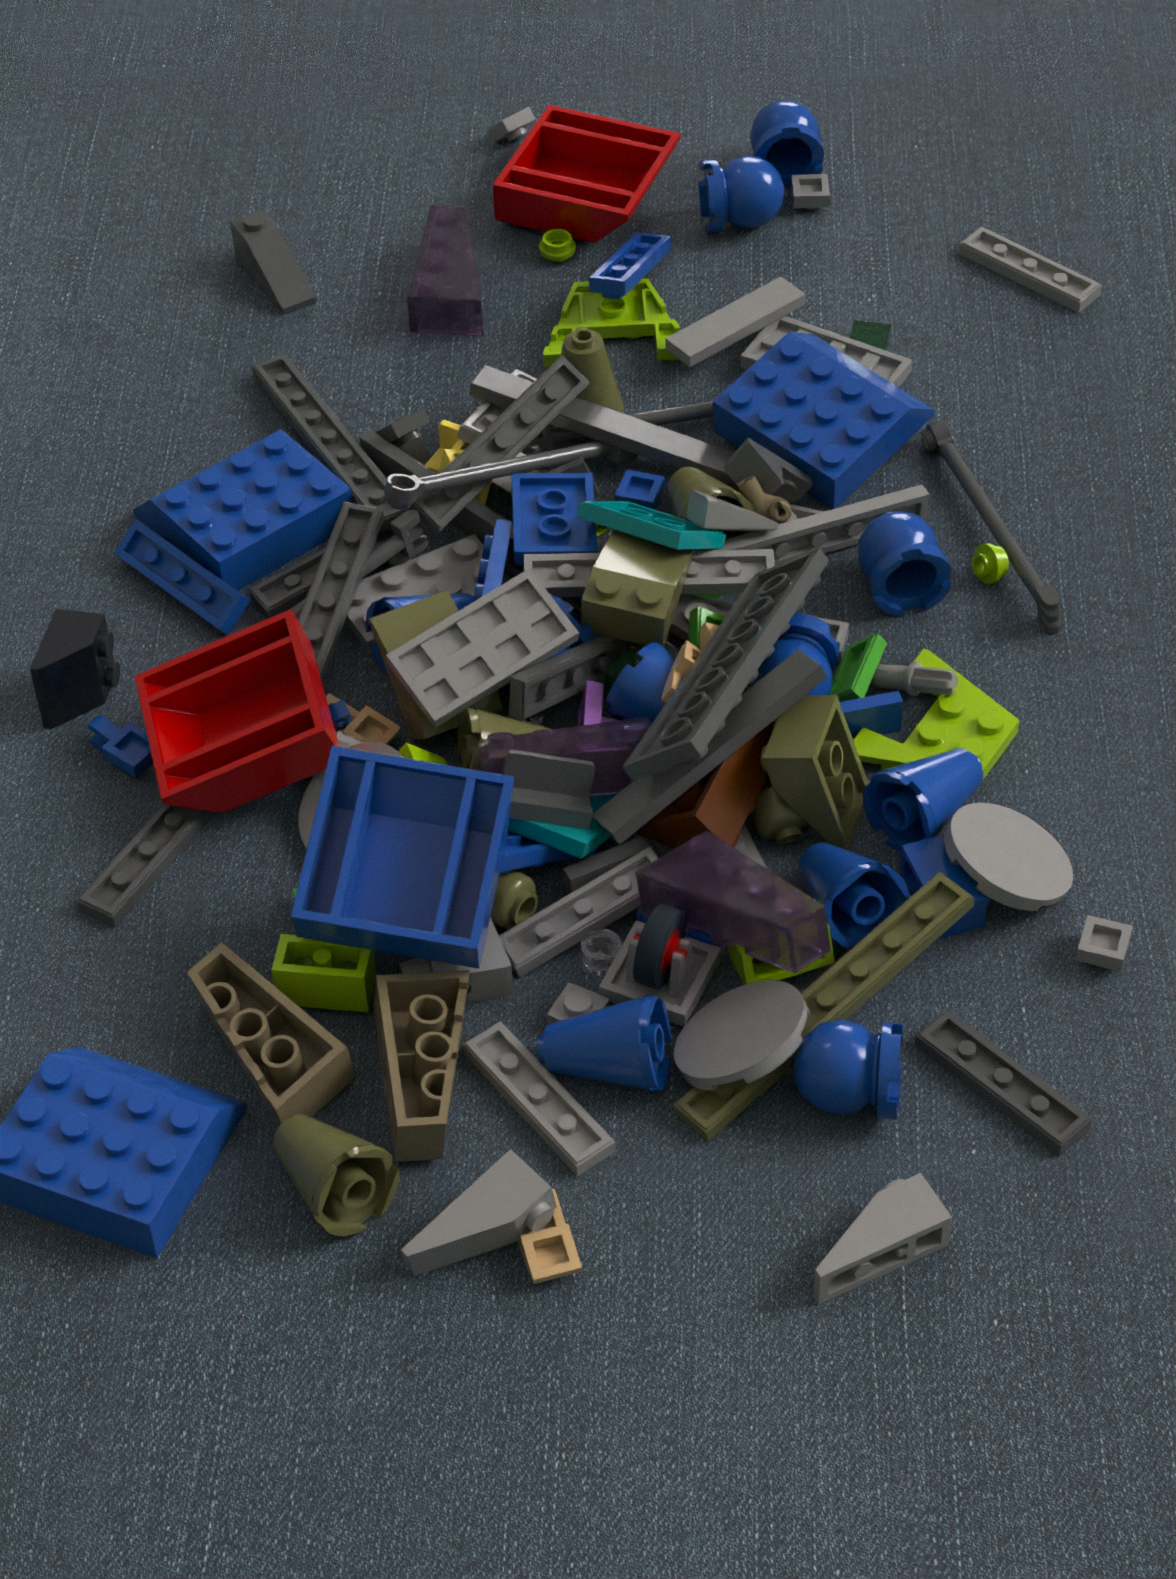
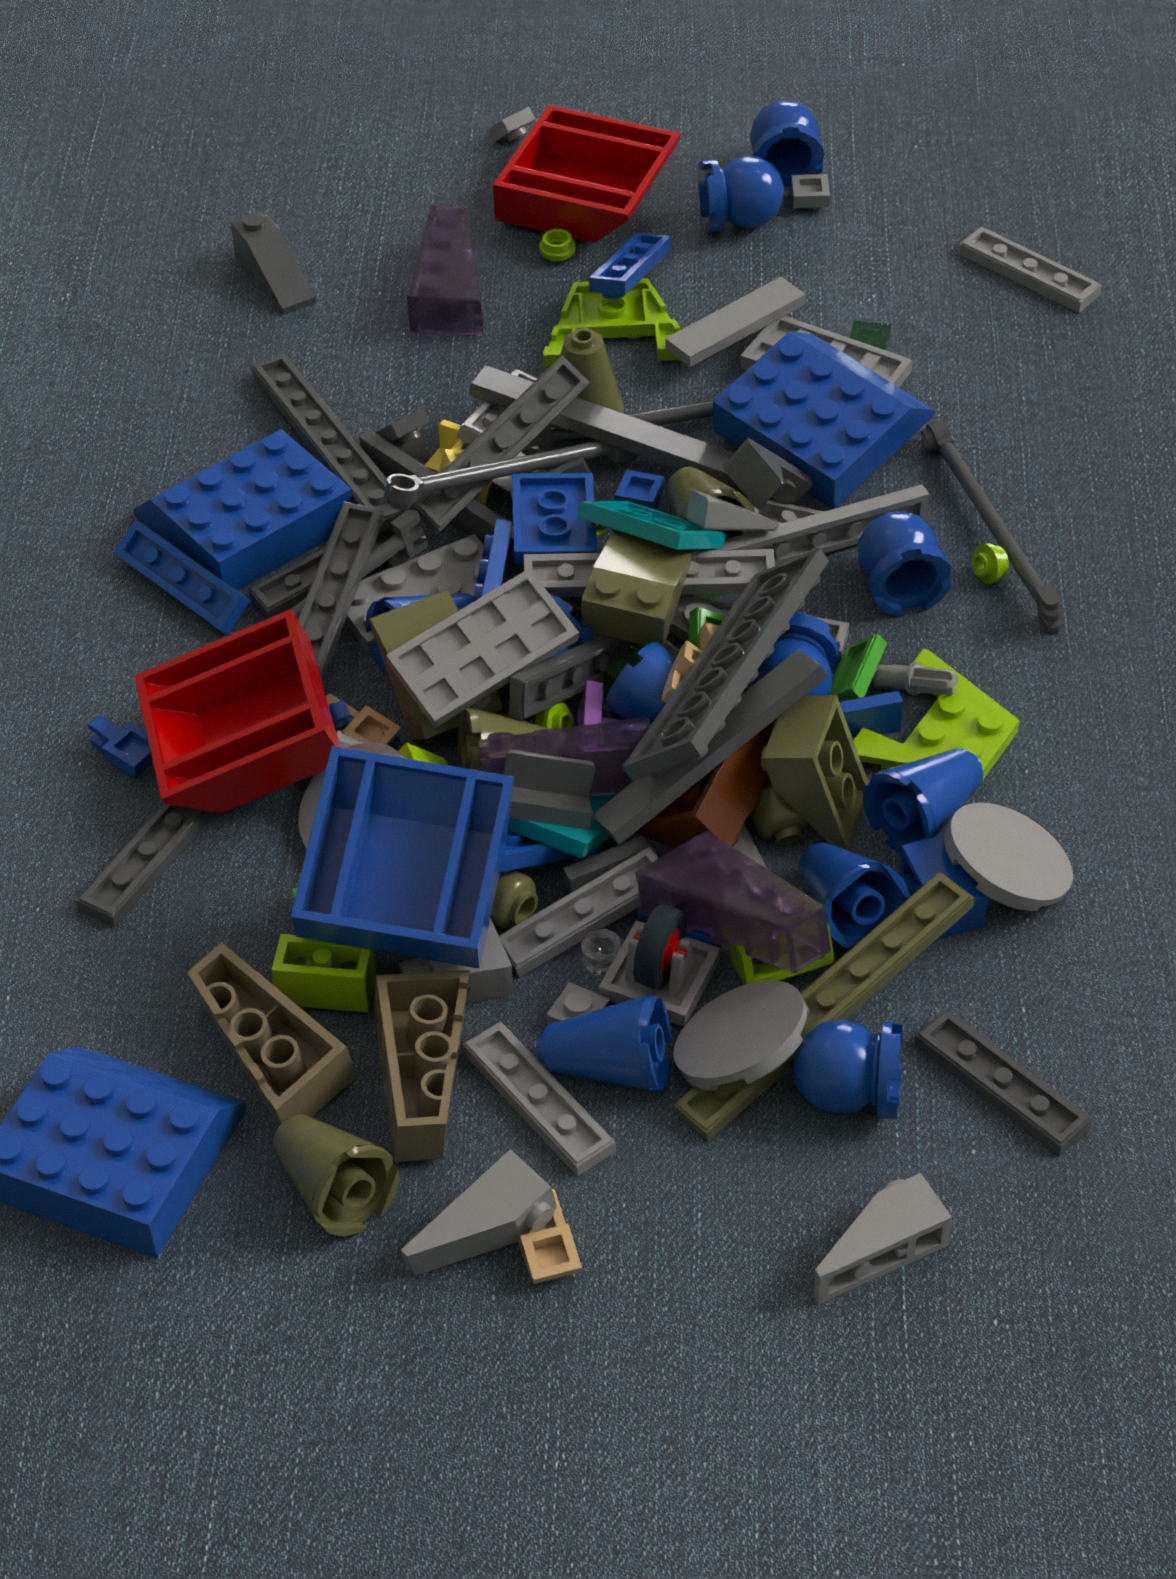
(73, 666): black slope -> none
(555, 717): none -> lime plate
(763, 503): dark tan arm -> none
(1104, 943): light grey plate -> none

